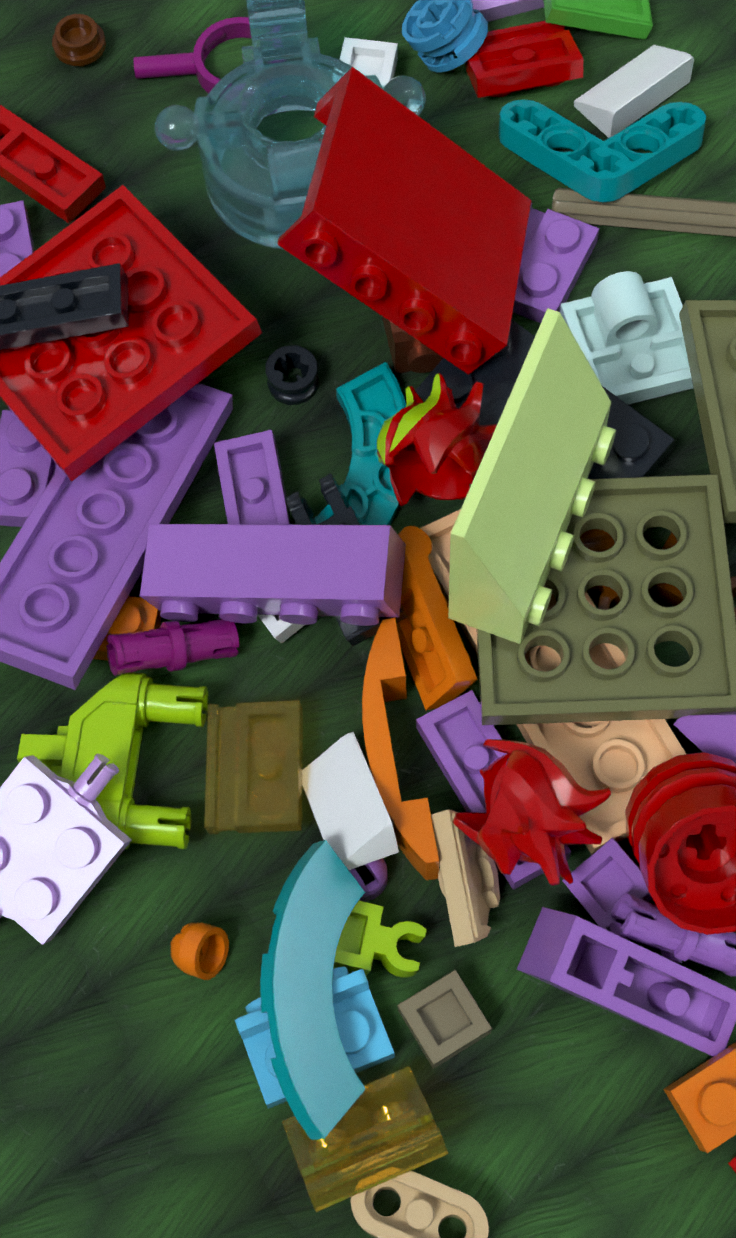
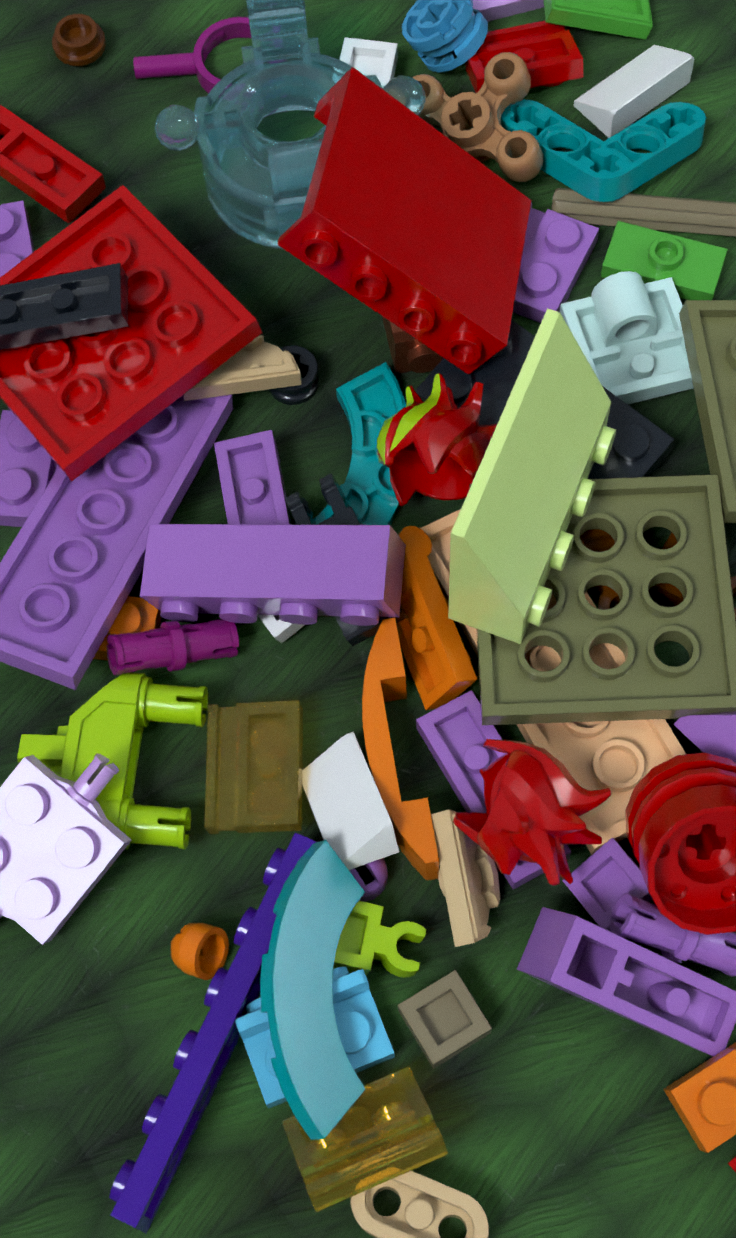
(202, 1056): none -> dark purple plate
(251, 369): none -> tan plate
(504, 84): none -> medium nougat gear
(661, 255): none -> bright green plate

